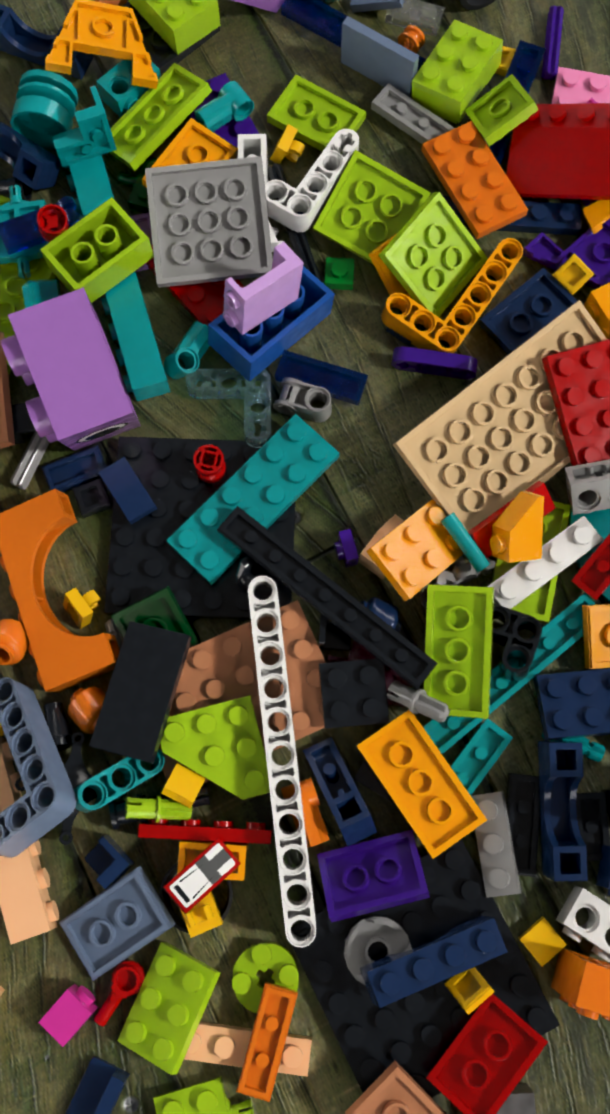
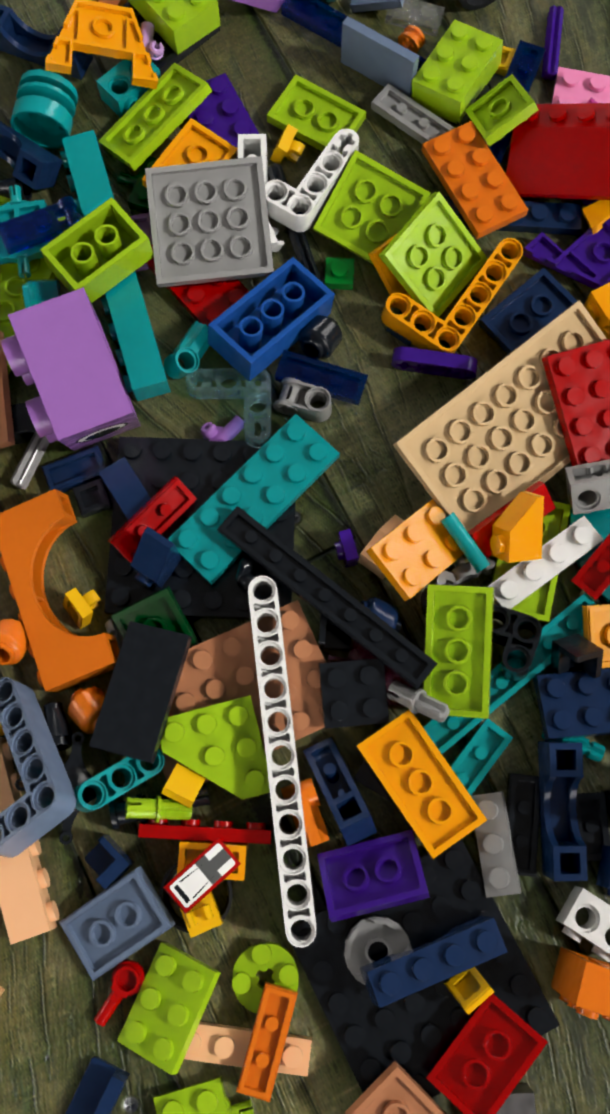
(52, 217): red wheel -> none
(69, 1014): dark pink brick -> none
(89, 139): teal panel -> none
(154, 559): none -> dark blue slope
(155, 50): none -> lavender arm
(157, 514): none -> red tile
(211, 470): red wheel -> none
(221, 433): none -> medium lavender arm
(229, 105): teal piece -> none
(266, 295): lavender panel -> none
(320, 337): none -> black head
(542, 941): yellow tile -> none
(573, 274): yellow tile -> none
(575, 653): none -> black panel

